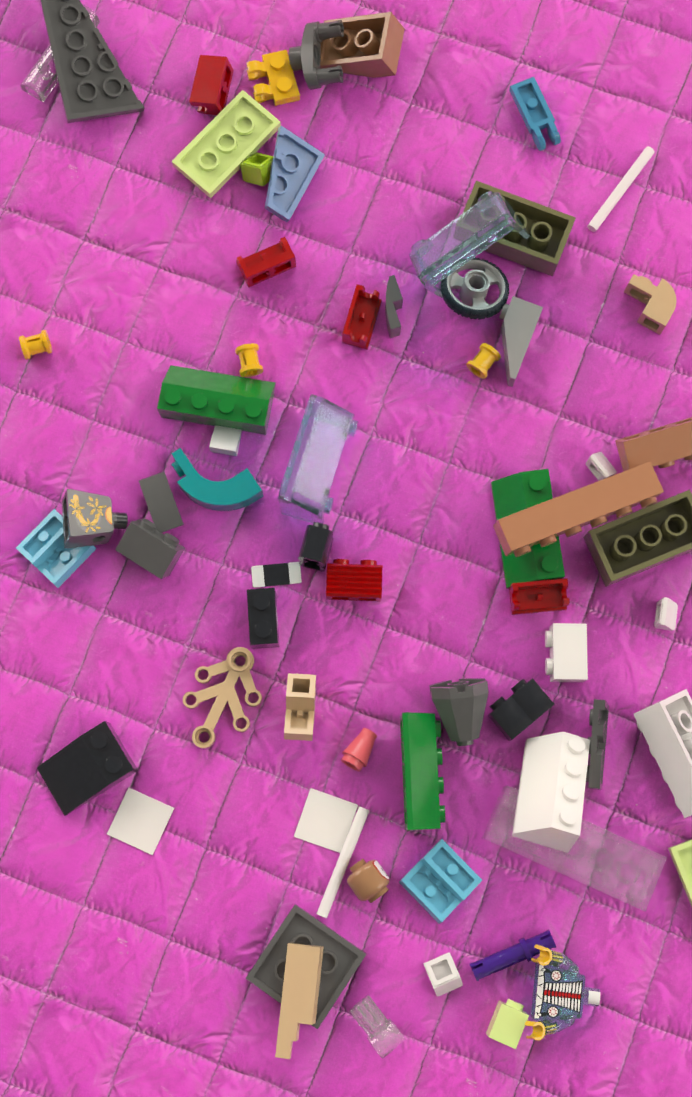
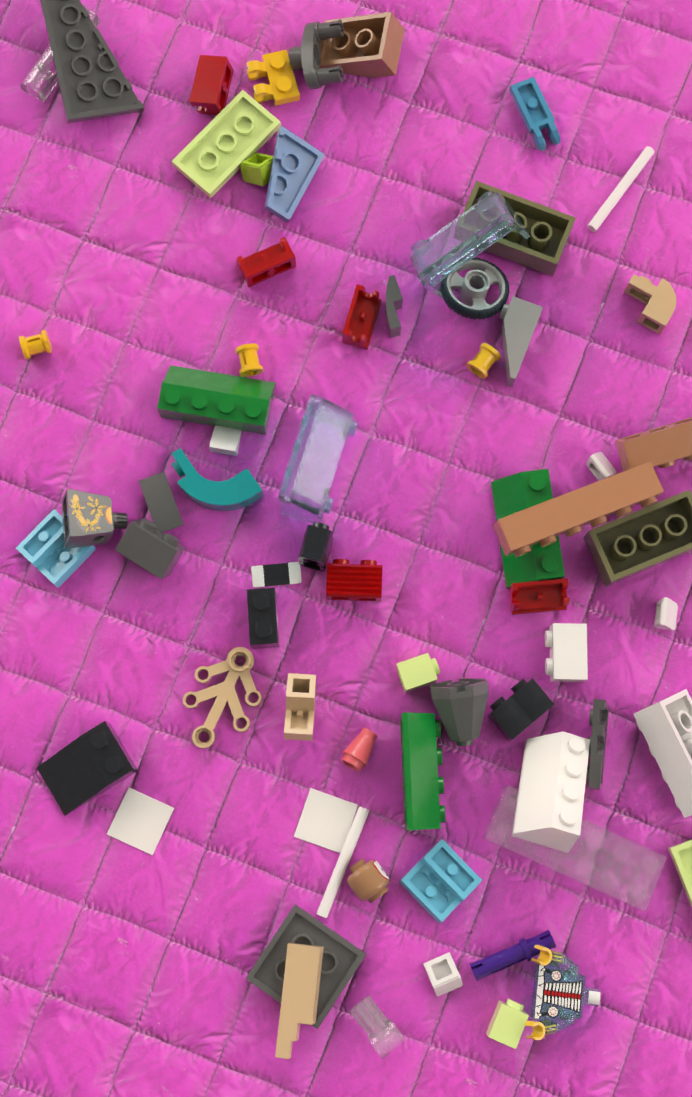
(417, 672): none -> yellowish green brick

